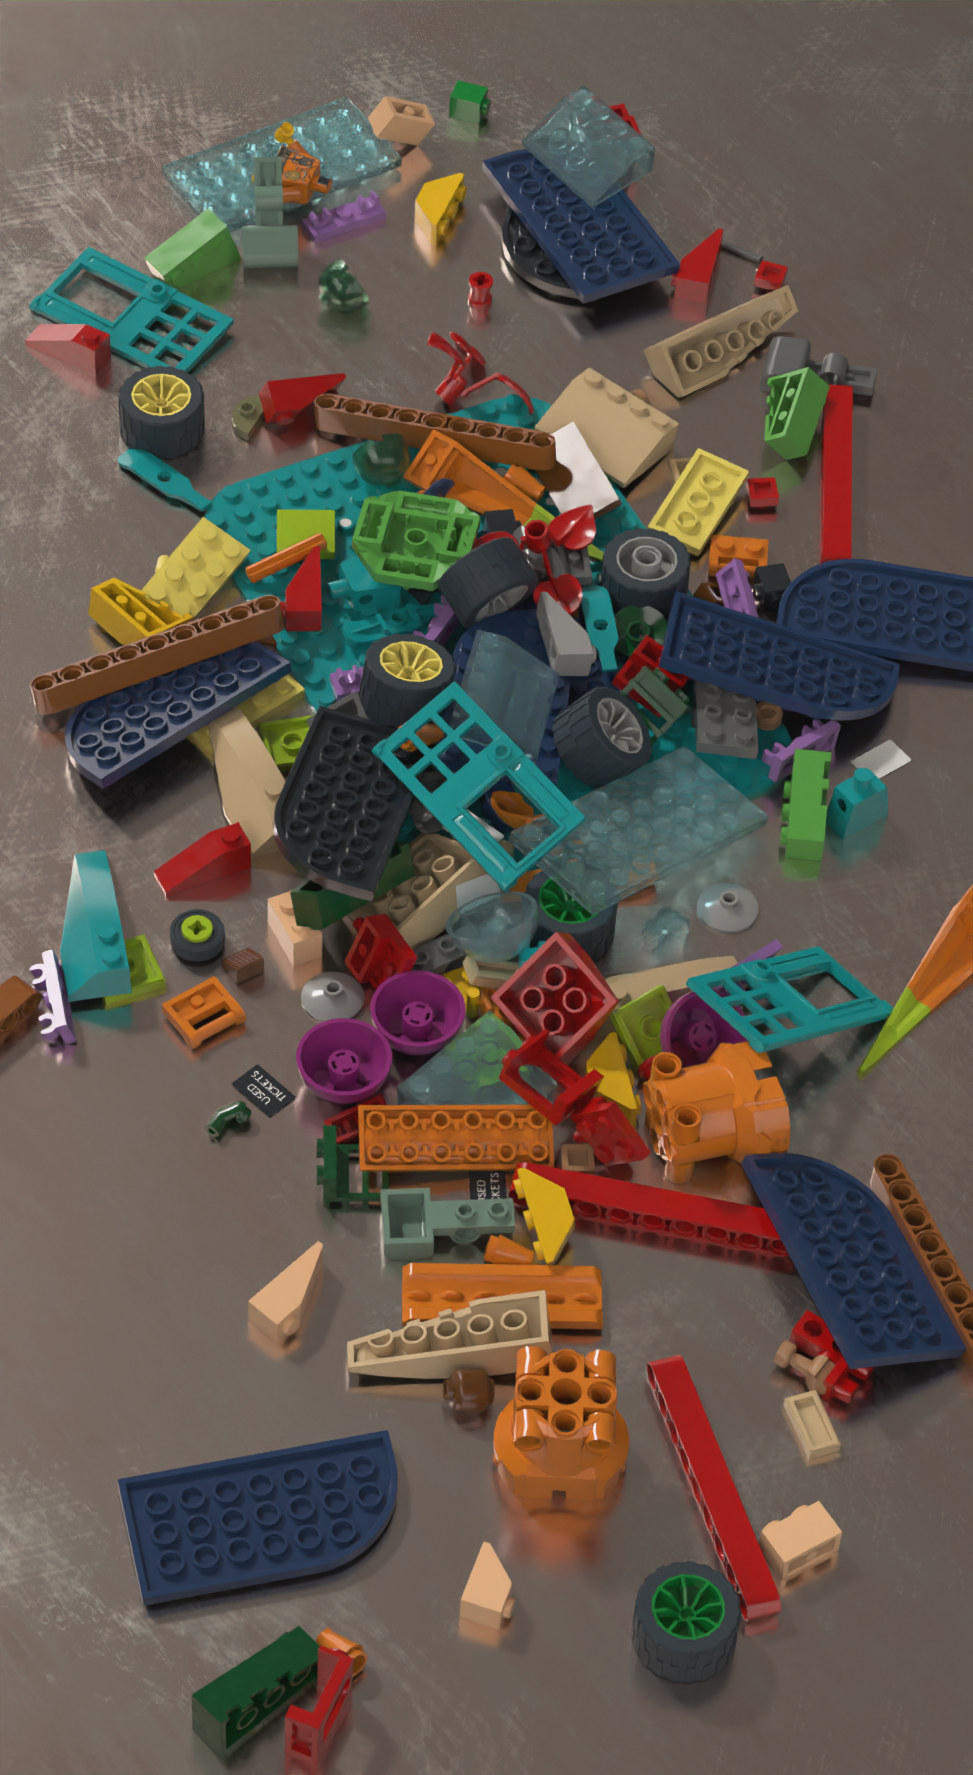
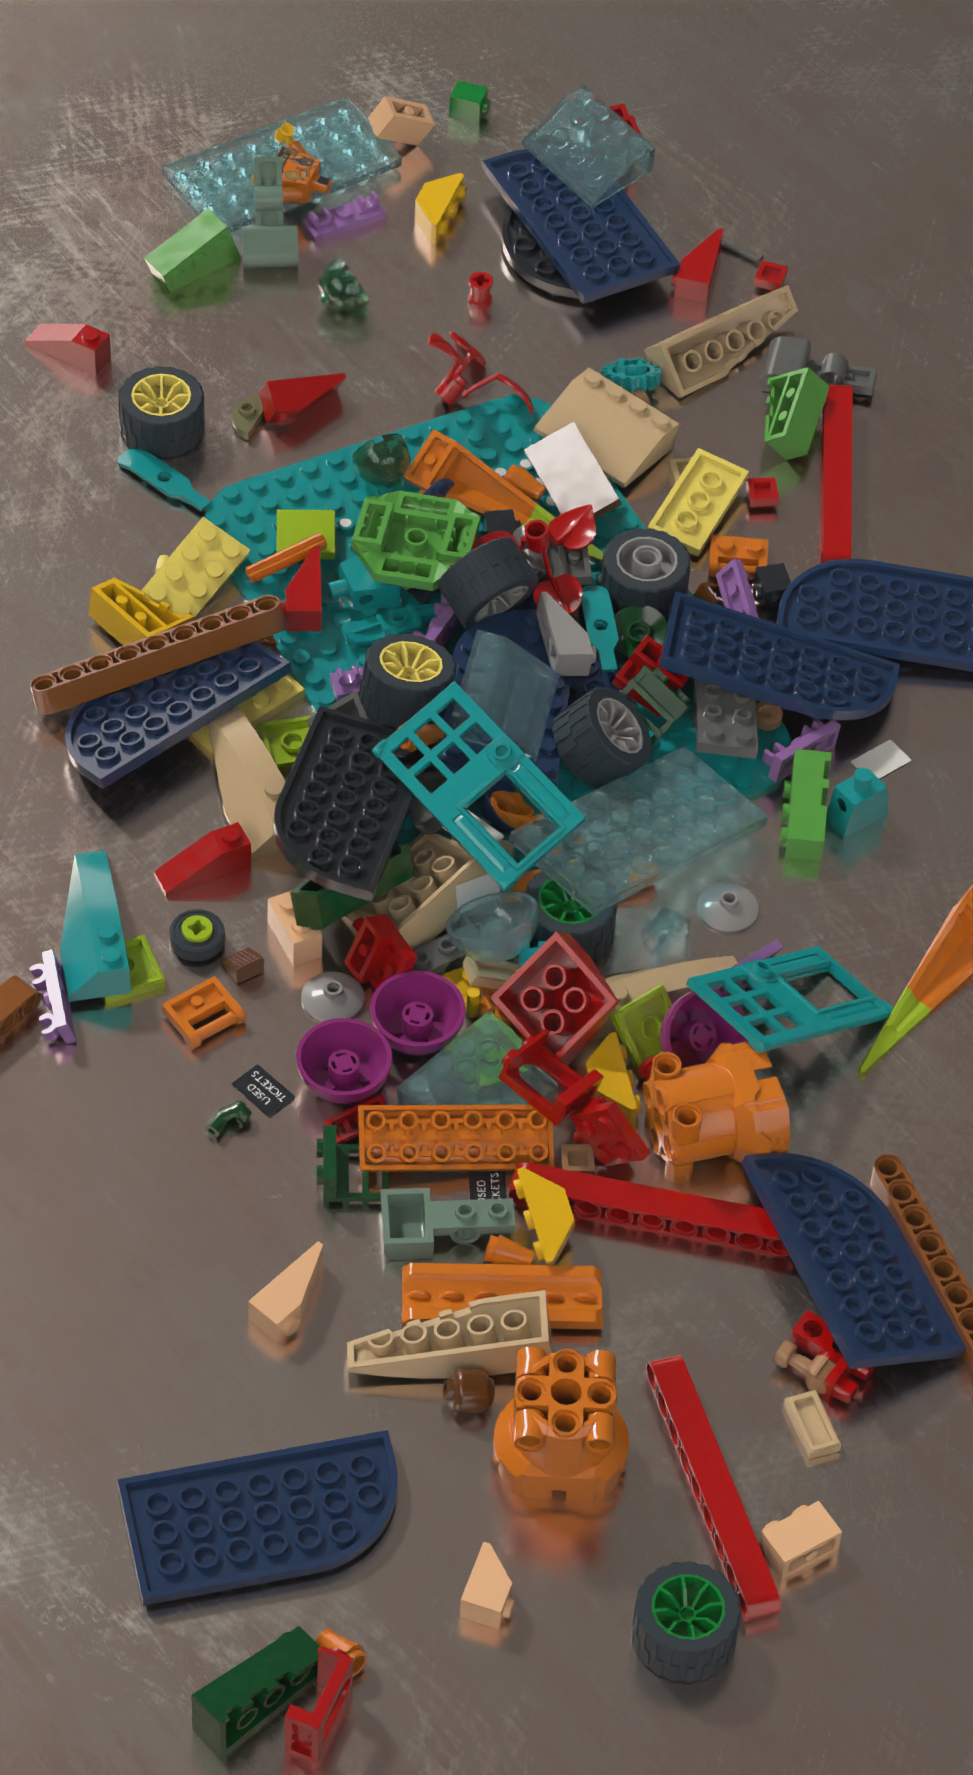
(134, 321): teal door -> none
(483, 439): dark orange beam -> none
(633, 374): none -> teal gear

